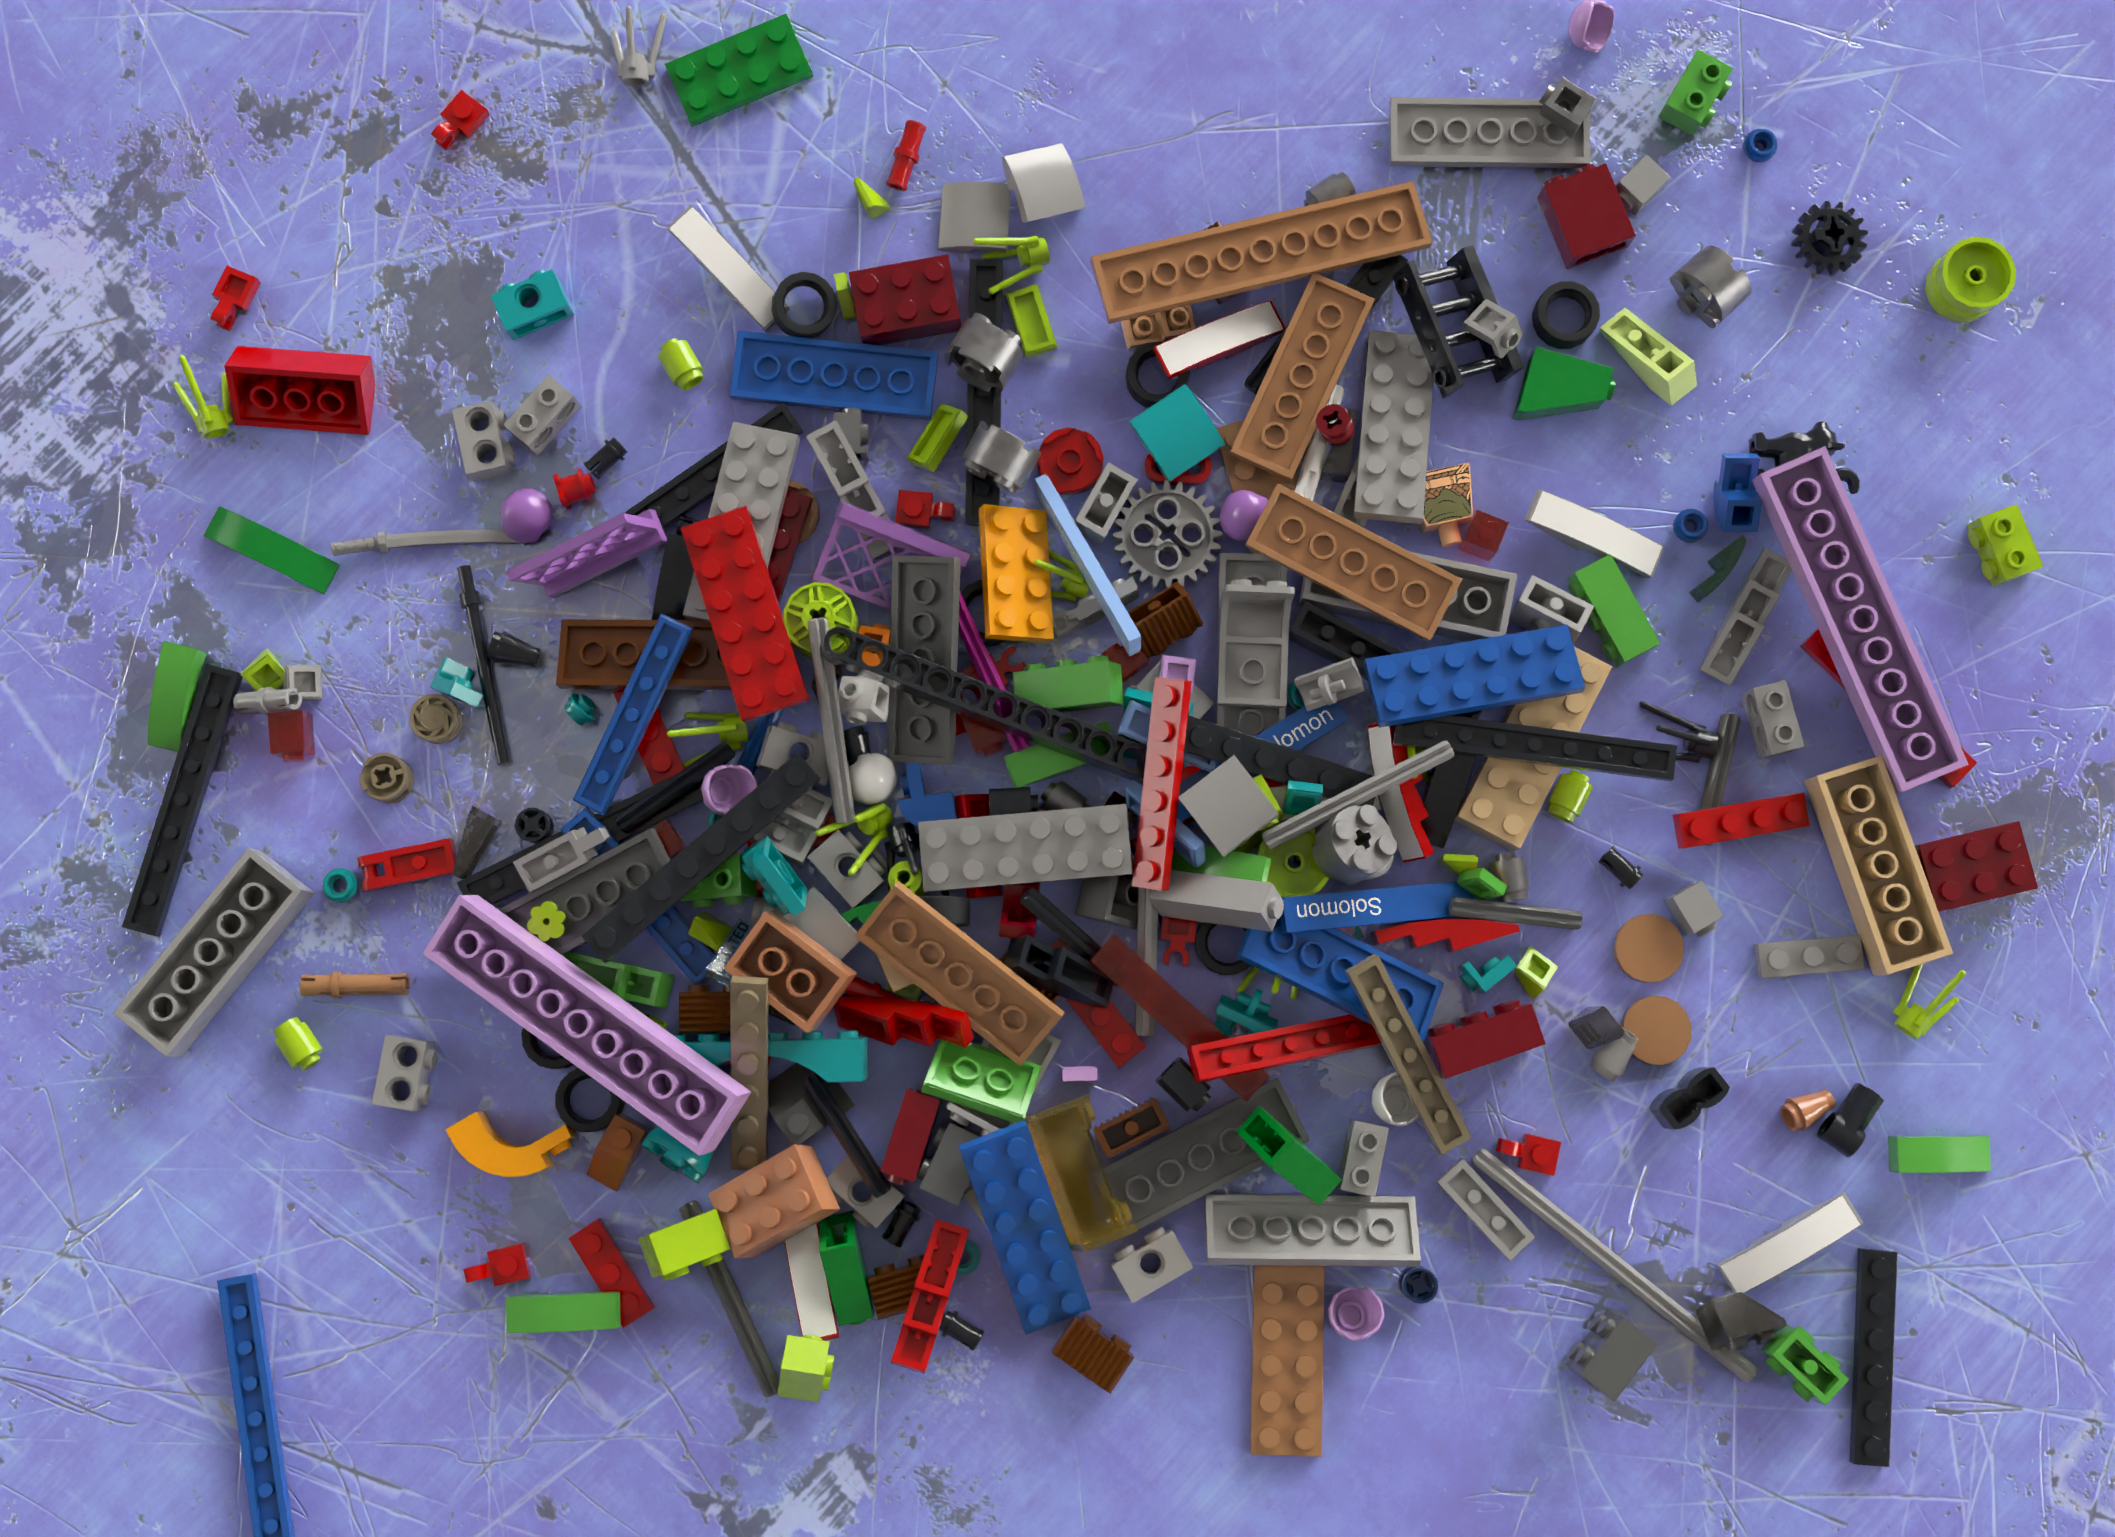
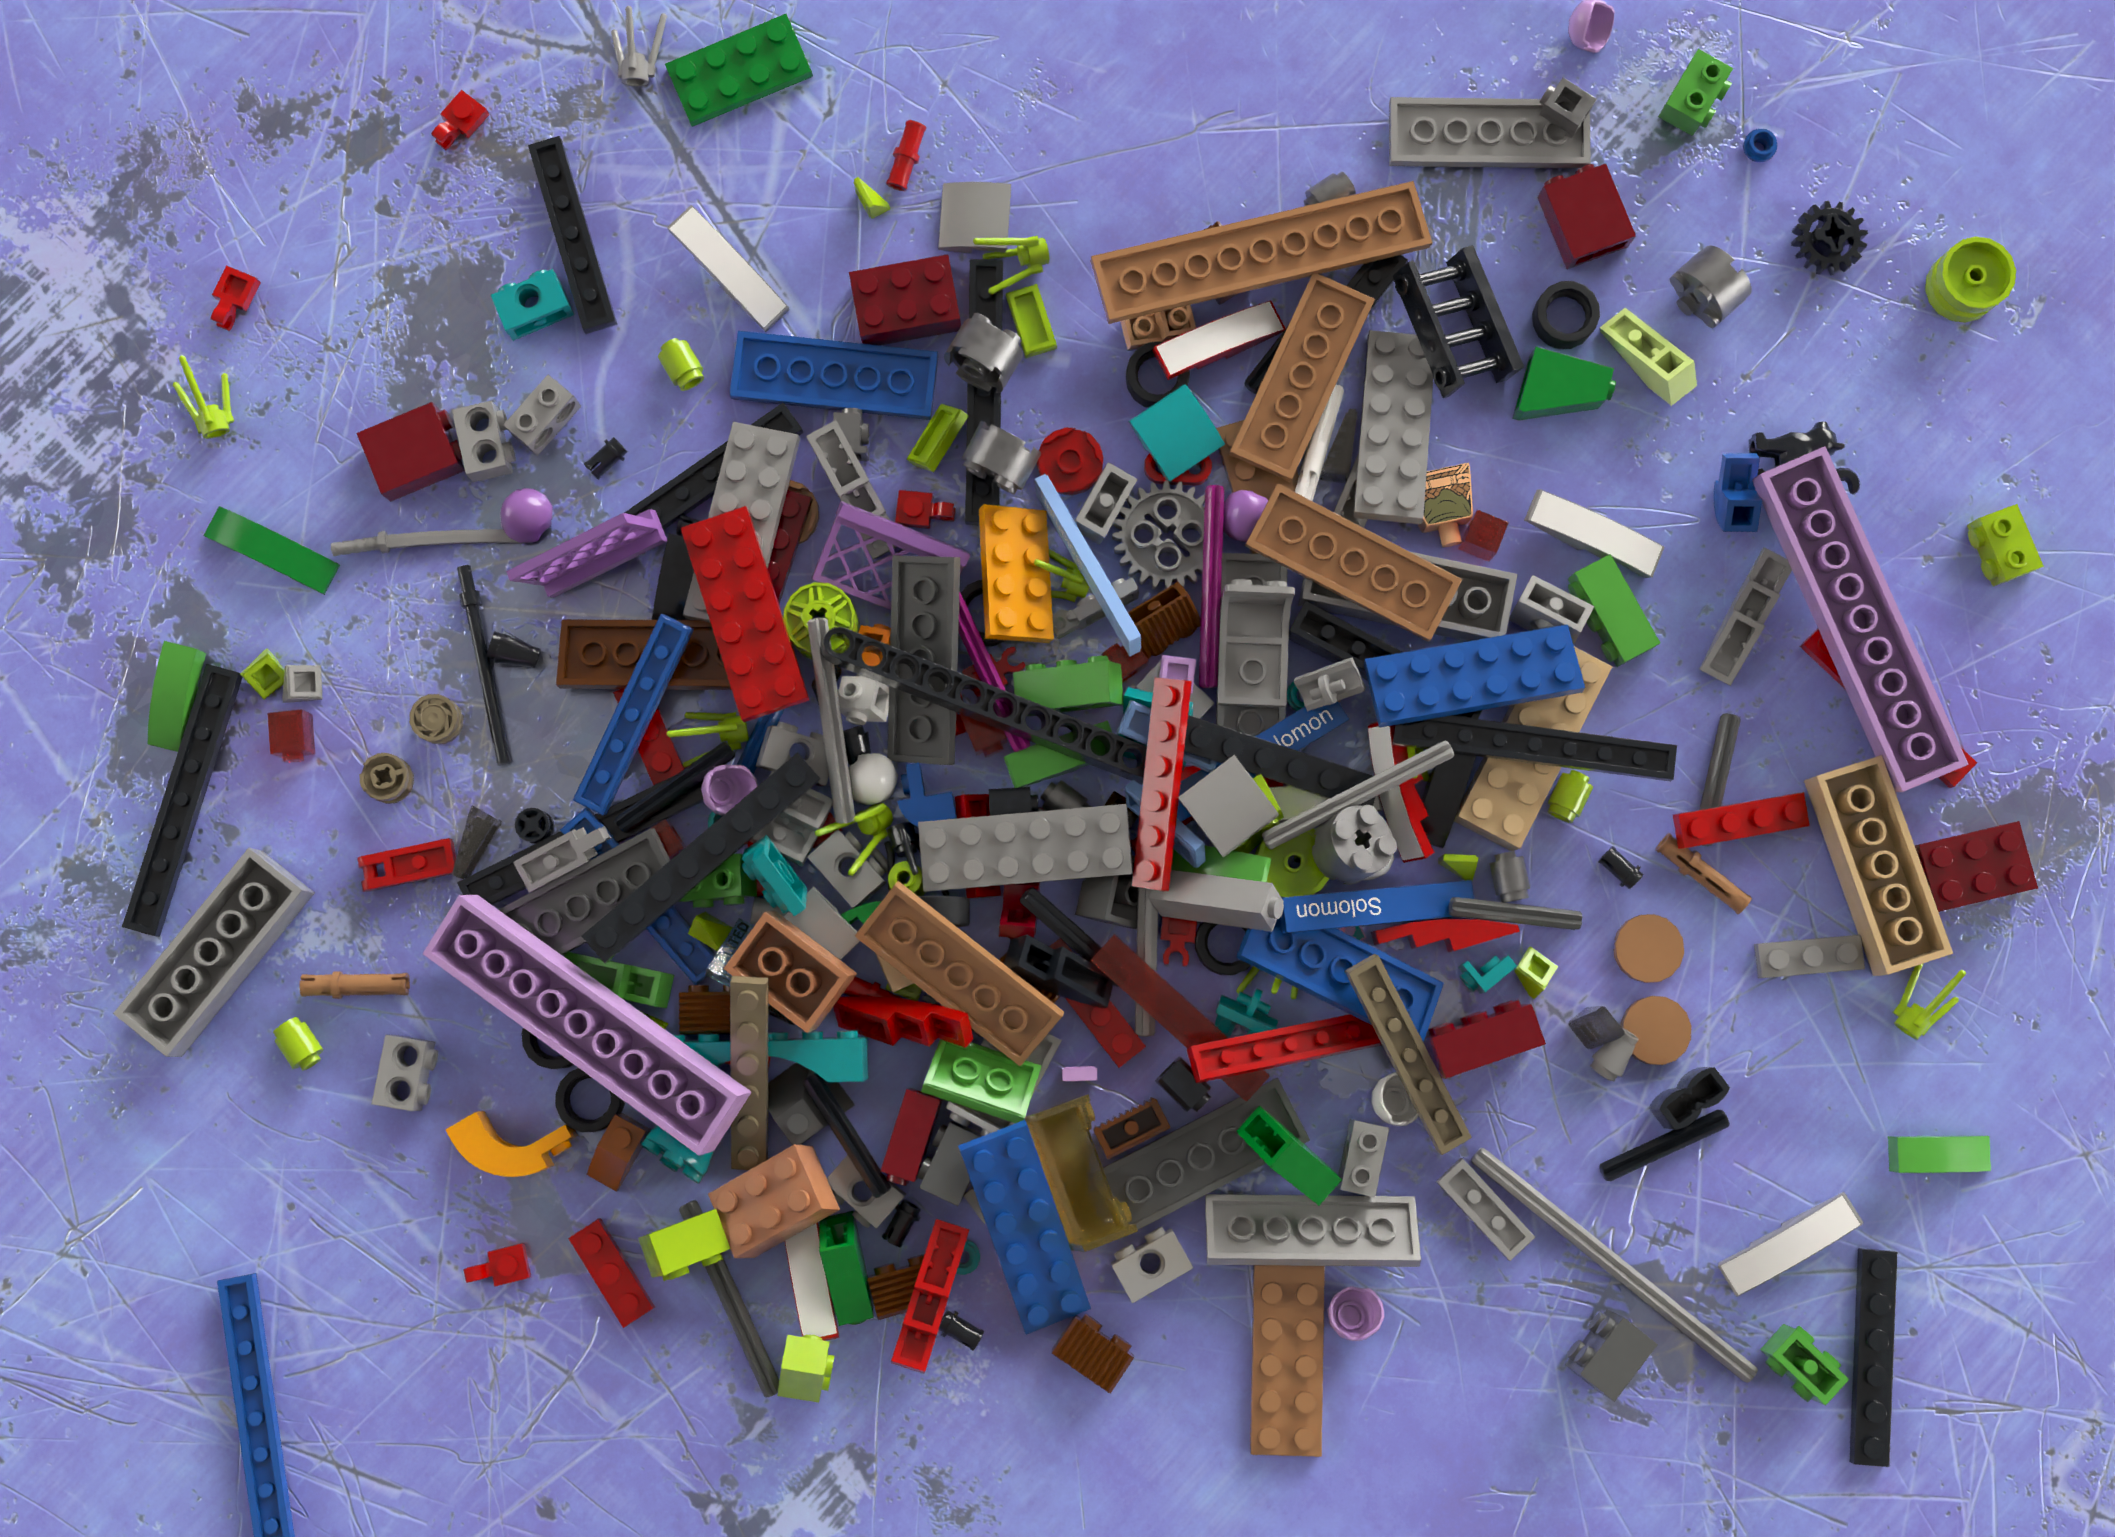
(267, 700): light grey pin -> none
(301, 390): red slope -> none
(331, 880): teal plate -> none
(411, 451): none -> dark red brick
(454, 681): teal bracket -> none
(539, 925): lime plant -> none
(563, 1312): bright green slope -> none
(572, 235): none -> black plate
(574, 488): red brick -> none
(580, 709): teal plate -> none
(808, 280): black tyre -> none
(844, 295): lime tile -> none
(1043, 182): light grey slope -> none
(1211, 586): none -> magenta axle
(1301, 797): teal tile -> none
(1339, 431): dark red wheel -> none
(1422, 1289): dark blue wheel -> none
(1481, 883): bright green tile -> none
(1495, 327): light grey bracket -> none
(1534, 1153): red plate -> none
(1641, 184): light grey brick -> none
(1663, 1145): none -> black axle
(1694, 909): light grey brick -> none
(1696, 740): black plant -> none
(1699, 521): blue plate -> none
(1699, 870): none -> medium nougat pin
(1722, 565): clear green slope -> none
(1737, 1319): clear smoke slope -> none
(1772, 719): light grey brick -> none
(1804, 1110): nougat cone -> none
(1846, 1126): black piece -> none

